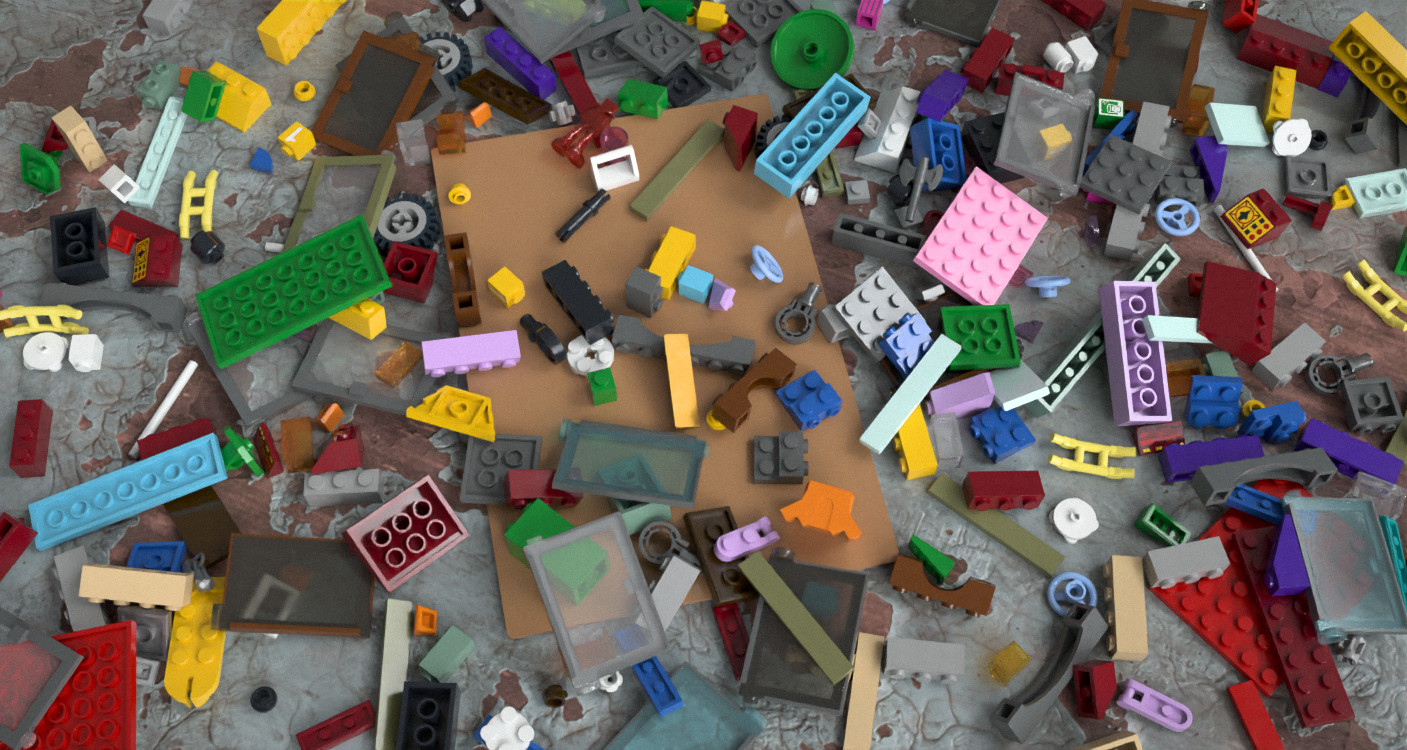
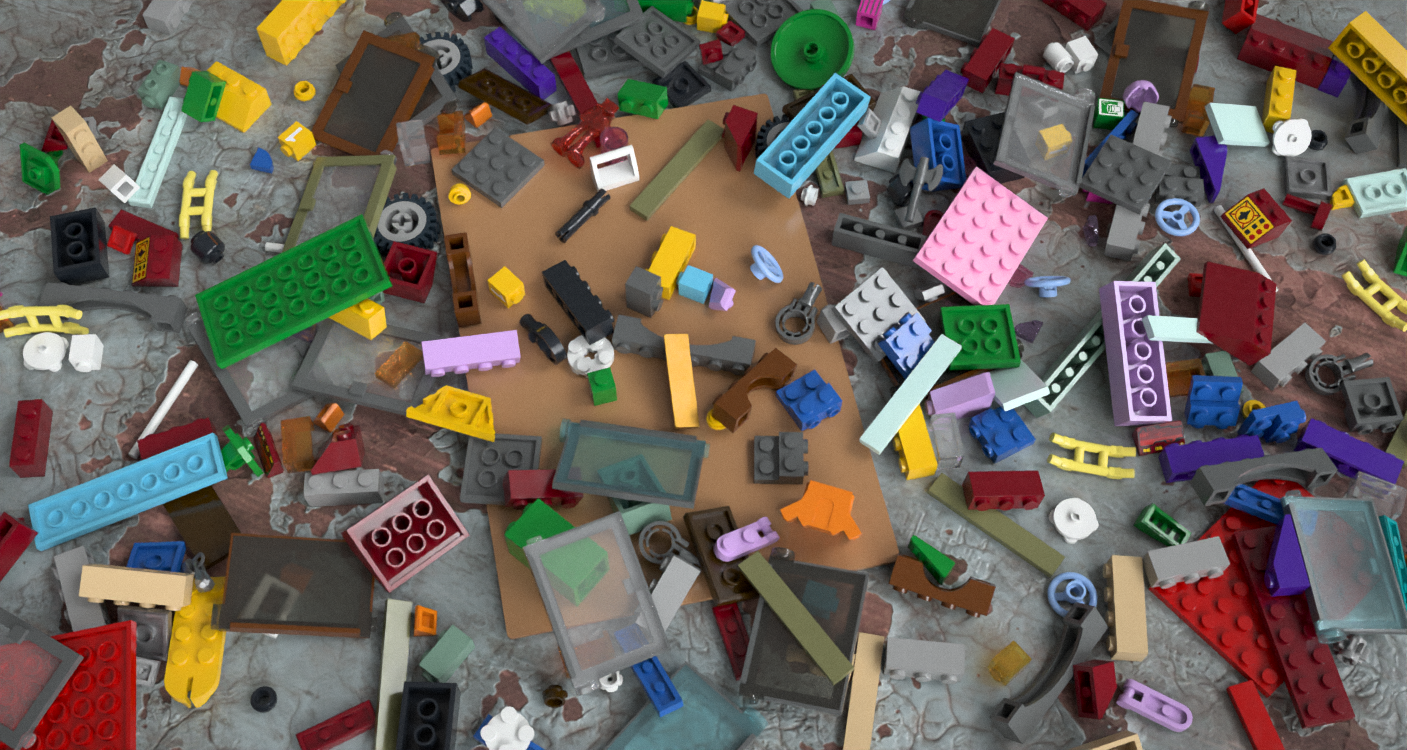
(498, 167): none -> dark grey plate
(1140, 92): none -> lavender hair
(1327, 240): none -> black plate

